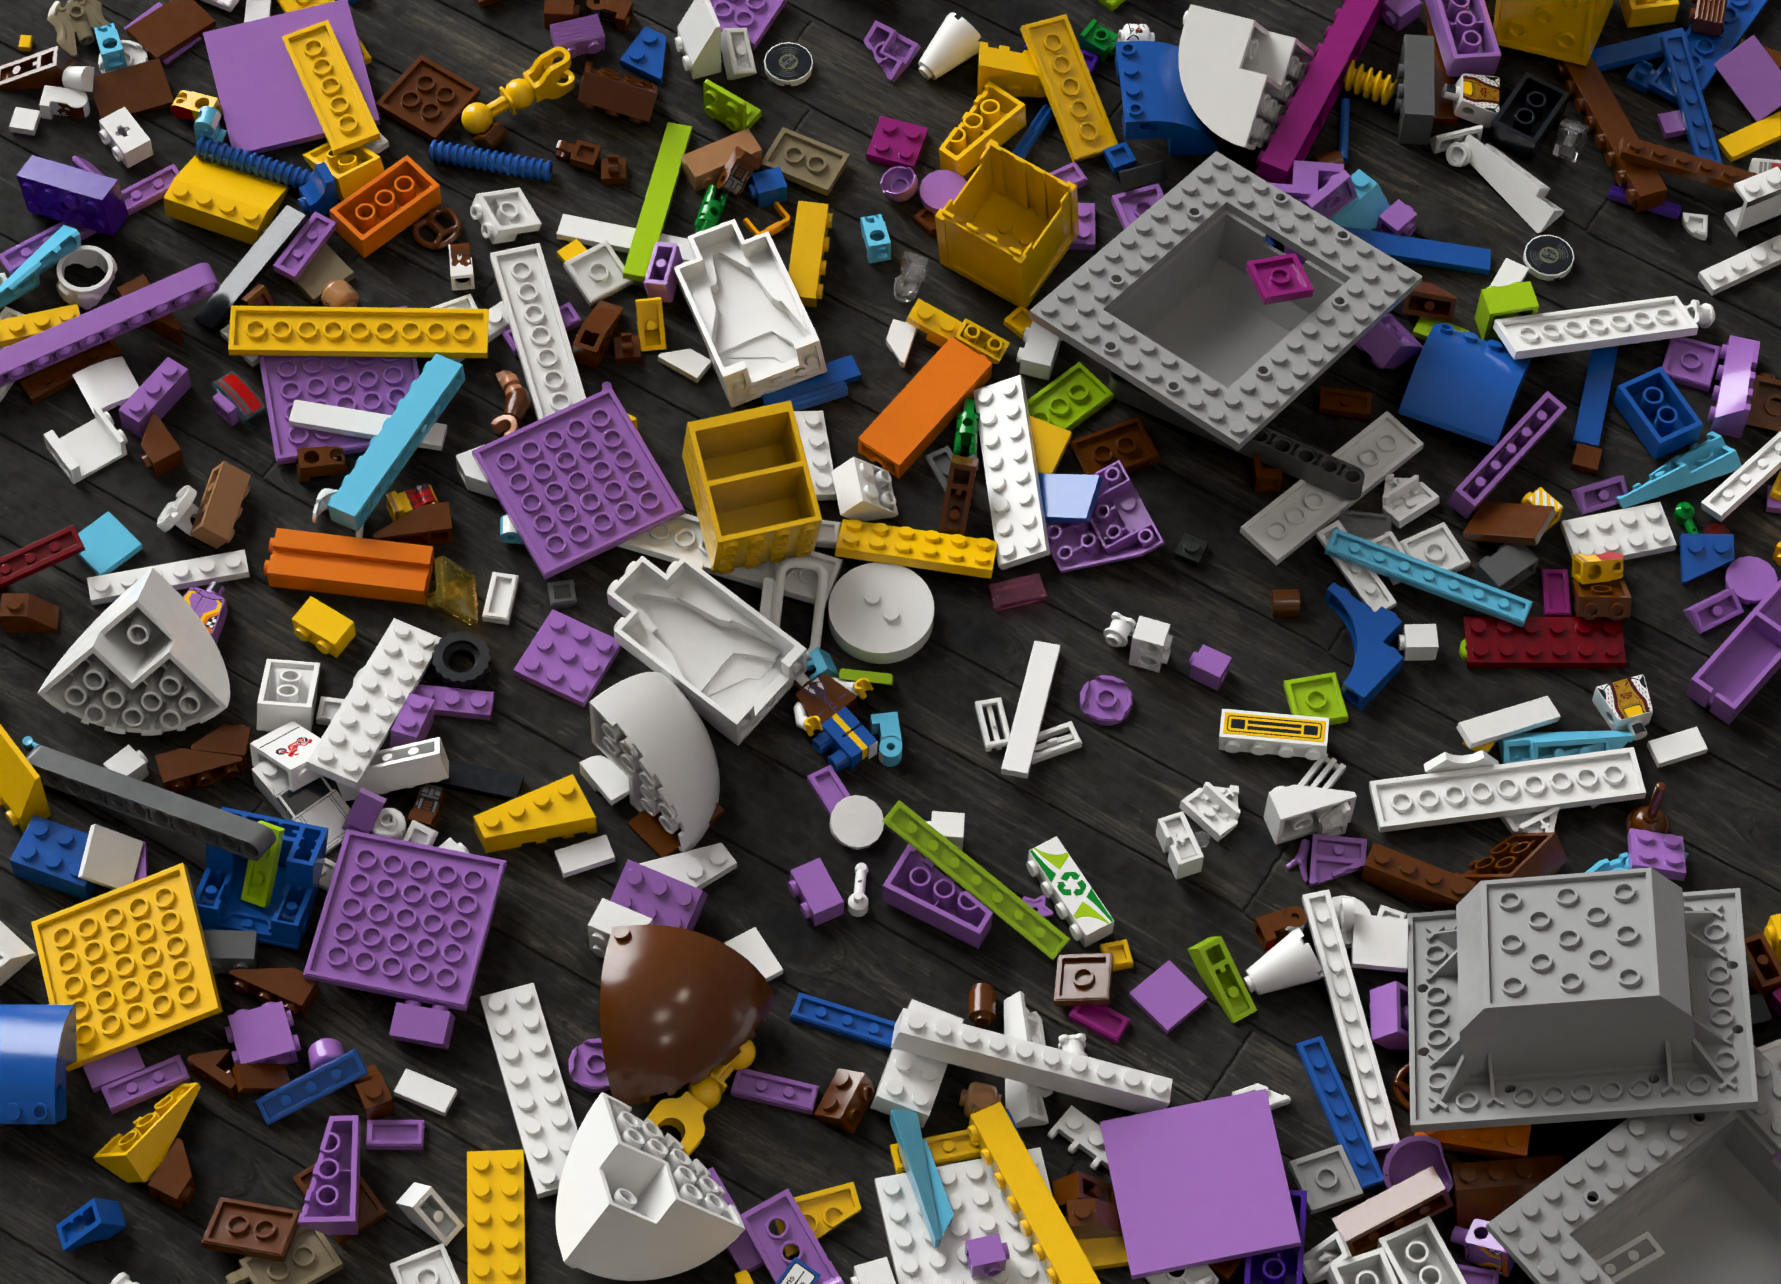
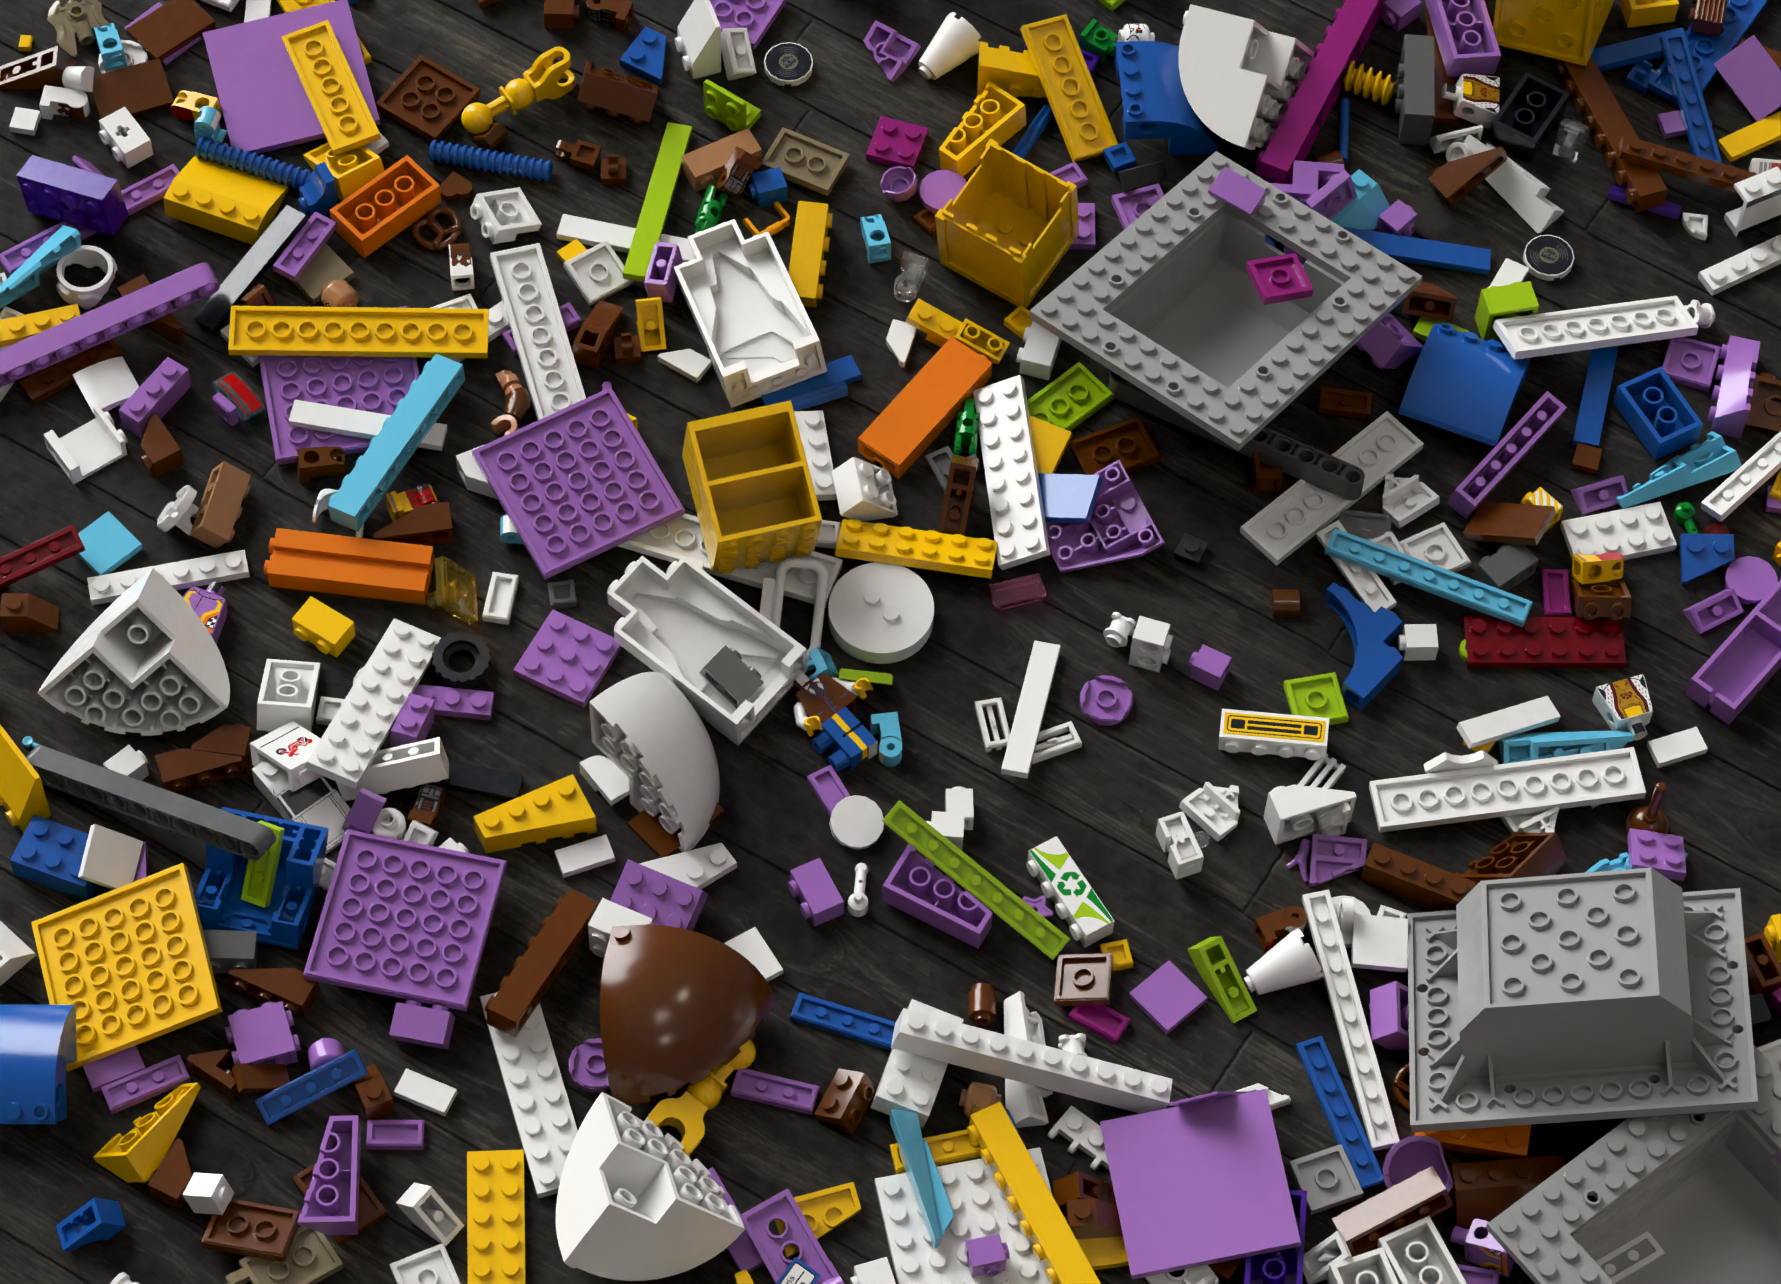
(208, 1193): none -> white brick
(456, 187): none -> reddish brown tile
(541, 963): none -> reddish brown brick
(579, 36): medium lavender brick -> none
(732, 676): none -> dark grey brick
(961, 801): none -> white brick
(1214, 1095): none -> medium lavender window
(1238, 191): none -> medium lavender slope
(1462, 175): none -> reddish brown slope

